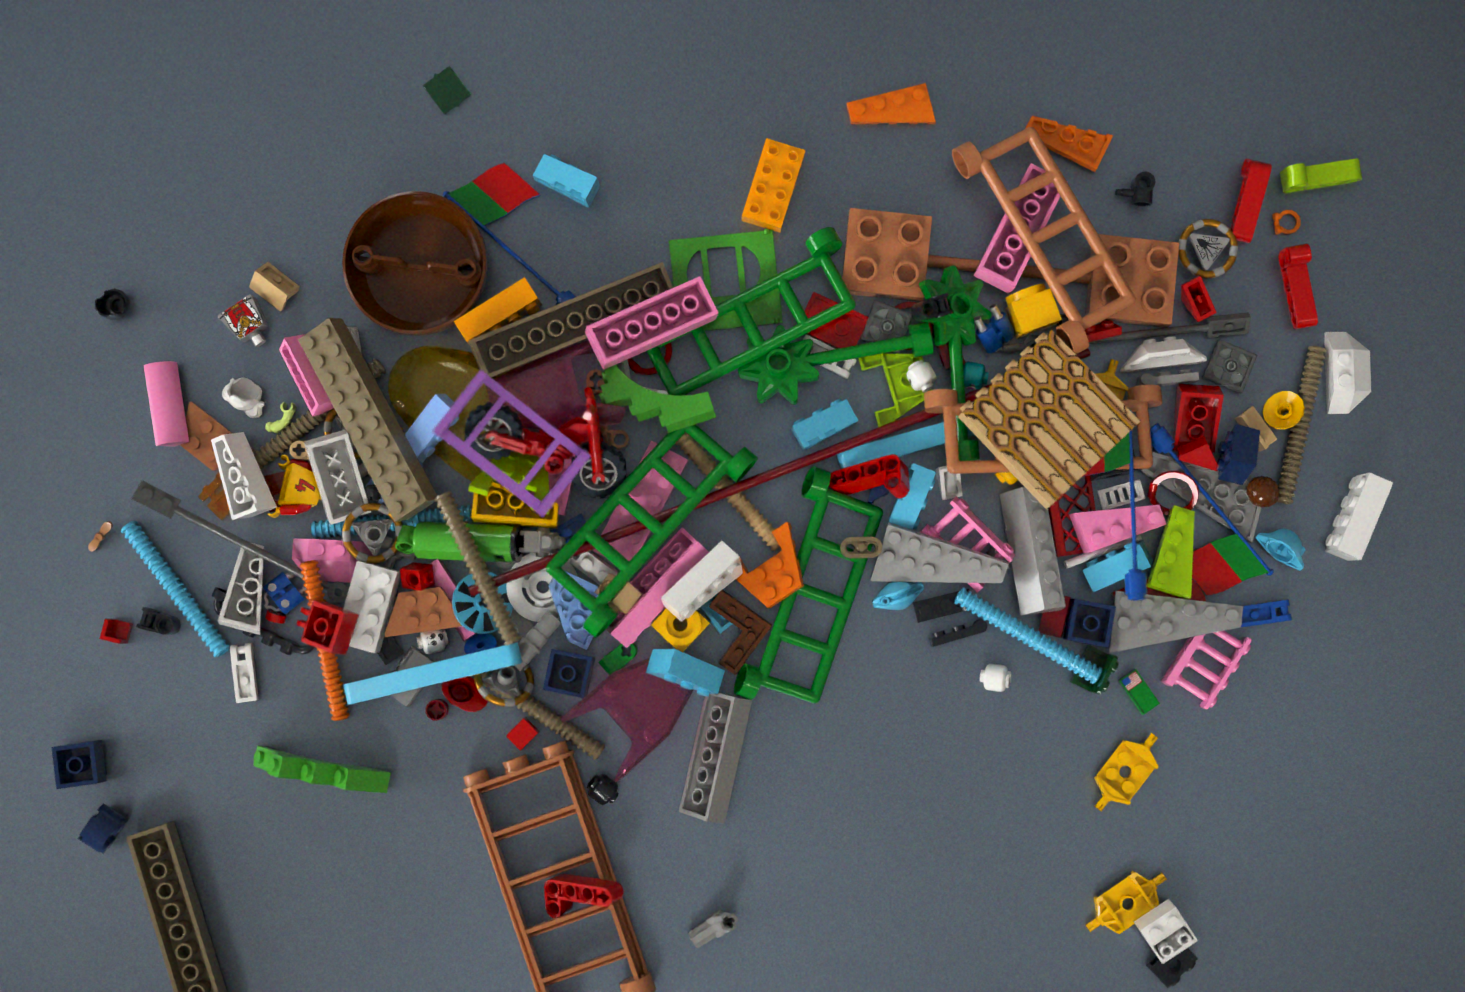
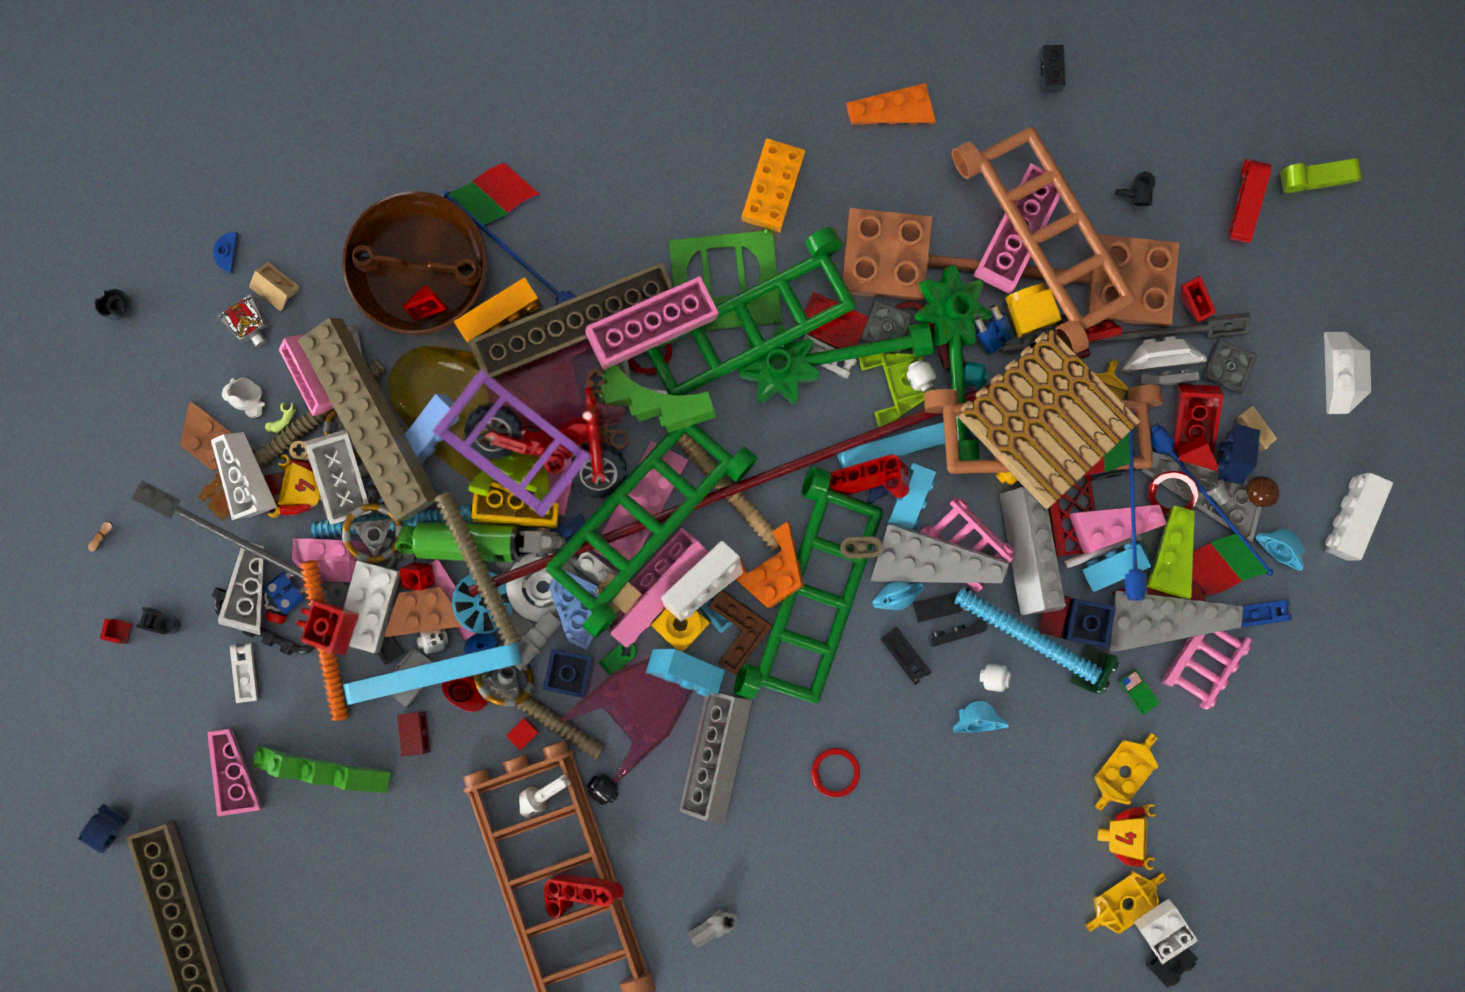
(79, 764): dark blue brick -> none
(166, 403): bright pink brick -> none
(175, 588): medium azure piece -> none
(225, 250): none -> blue plate
(231, 776): none -> bright pink wedge
(413, 733): none -> dark red hinge
(423, 304): none -> red slope
(437, 709): dark red wheel -> none
(446, 90): clear green piece -> none
(534, 800): none -> white piece
(567, 179): medium azure wedge -> none
(816, 778): none -> red piece
(824, 424): medium azure wedge -> none
(905, 655): none -> black plate
(934, 308): black piece -> none
(948, 483): white slope -> none
(979, 717): none -> medium azure hat
(1052, 68): none -> black brick
(1072, 143): orange wing -> none
(1103, 499): white slope -> none
(1129, 836): none -> yellow torso
(1207, 248): piece -> none
(1219, 492): none -> light grey piece
(1277, 216): orange piece -> none
(1278, 404): yellow dish -> none
(1297, 285): red beam -> none
(1299, 431): dark tan piece -> none

